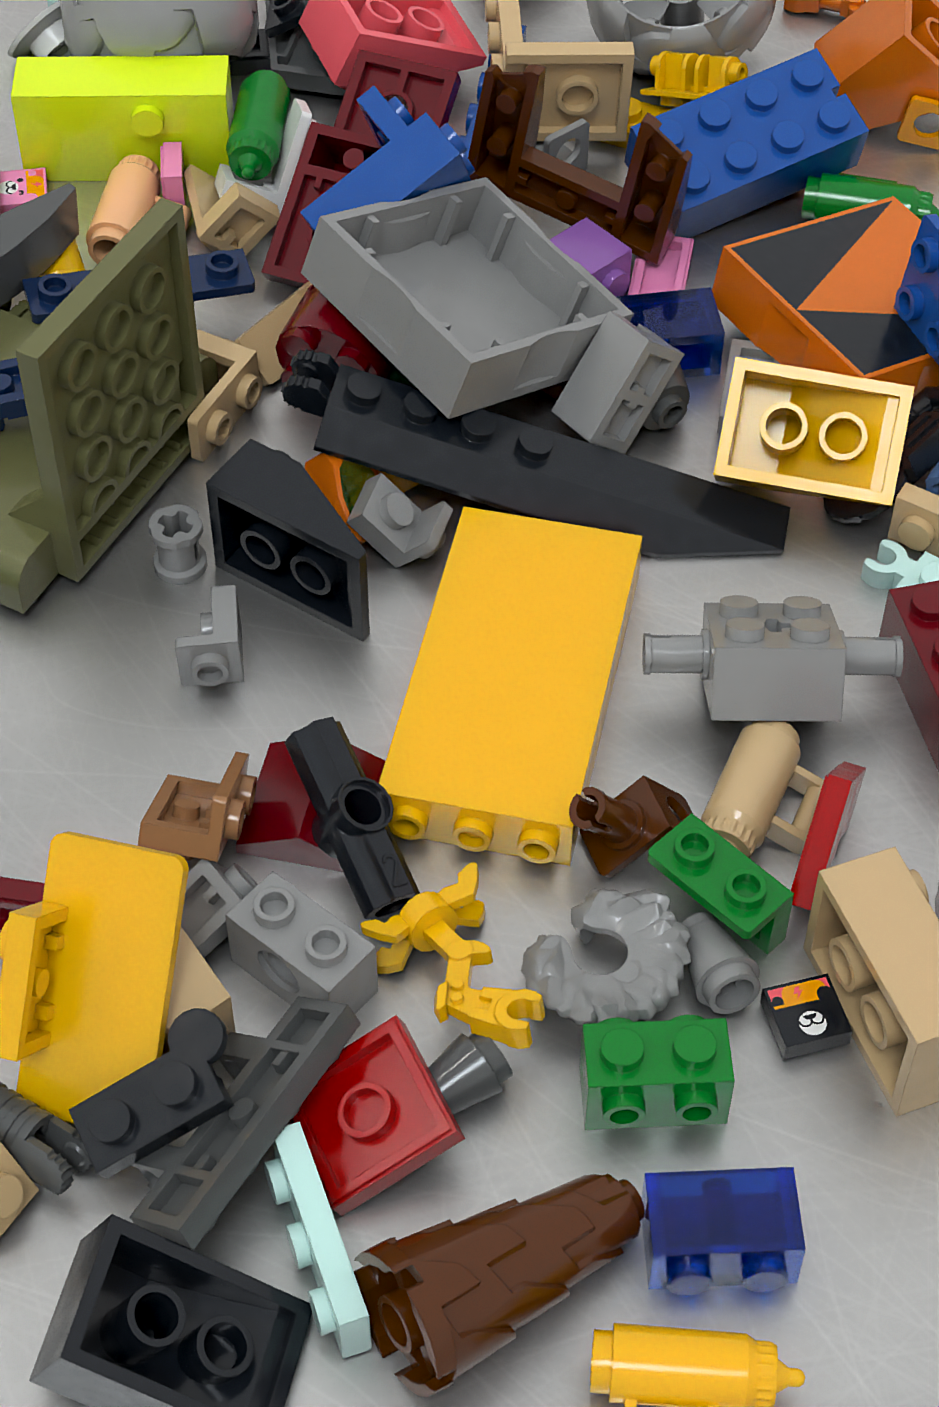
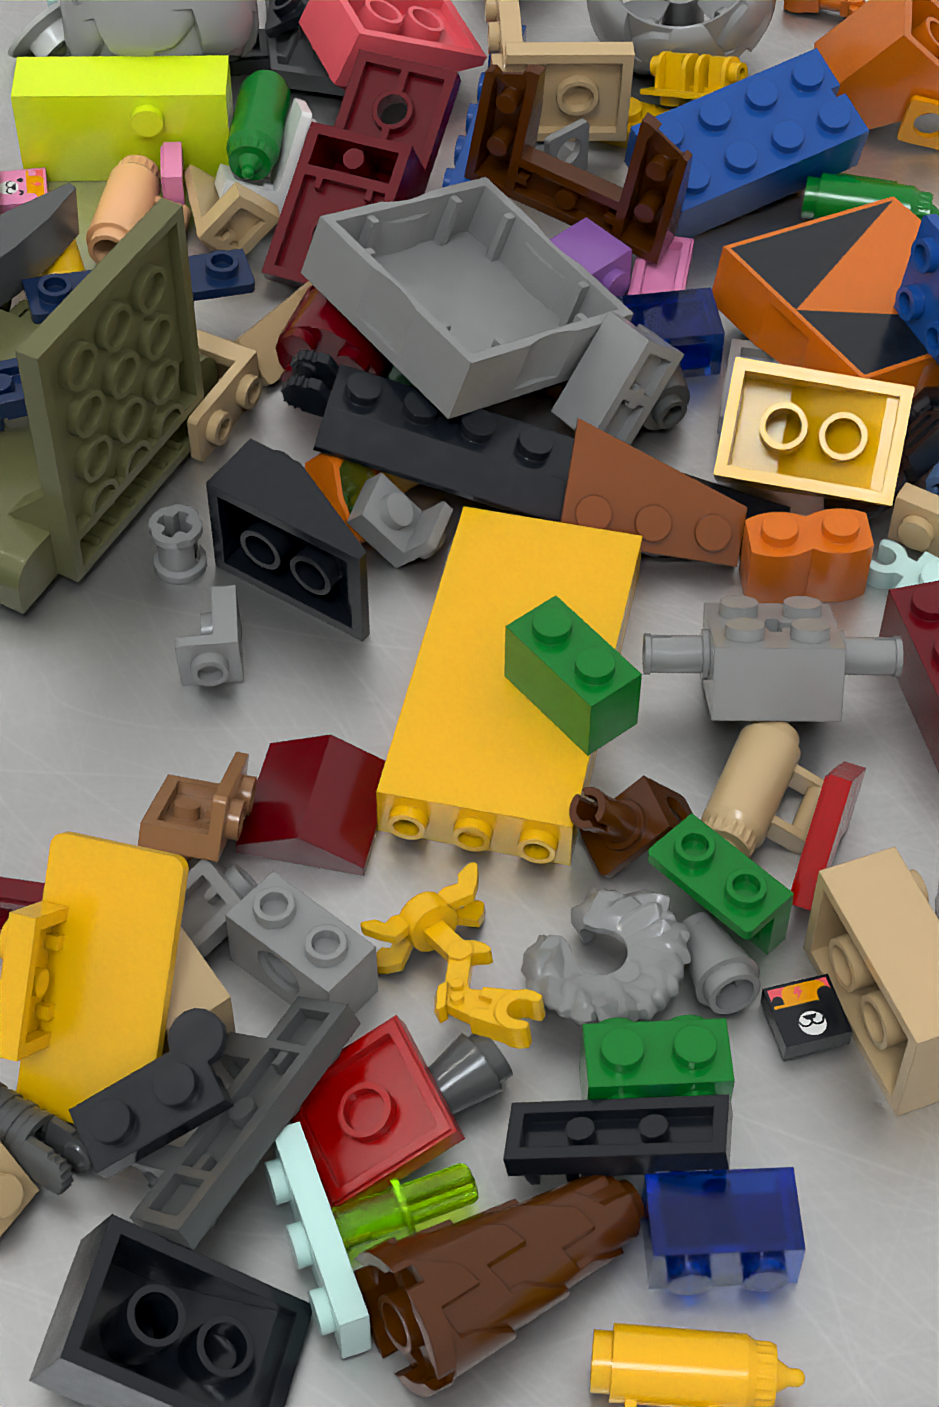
(352, 818): black piece -> none
(405, 1205): none -> clear neon green axle
(409, 163): blue brick -> none
(572, 675): none -> green brick
(618, 1136): none -> black plate
(638, 495): none -> dark orange wing
(806, 556): none -> orange brick

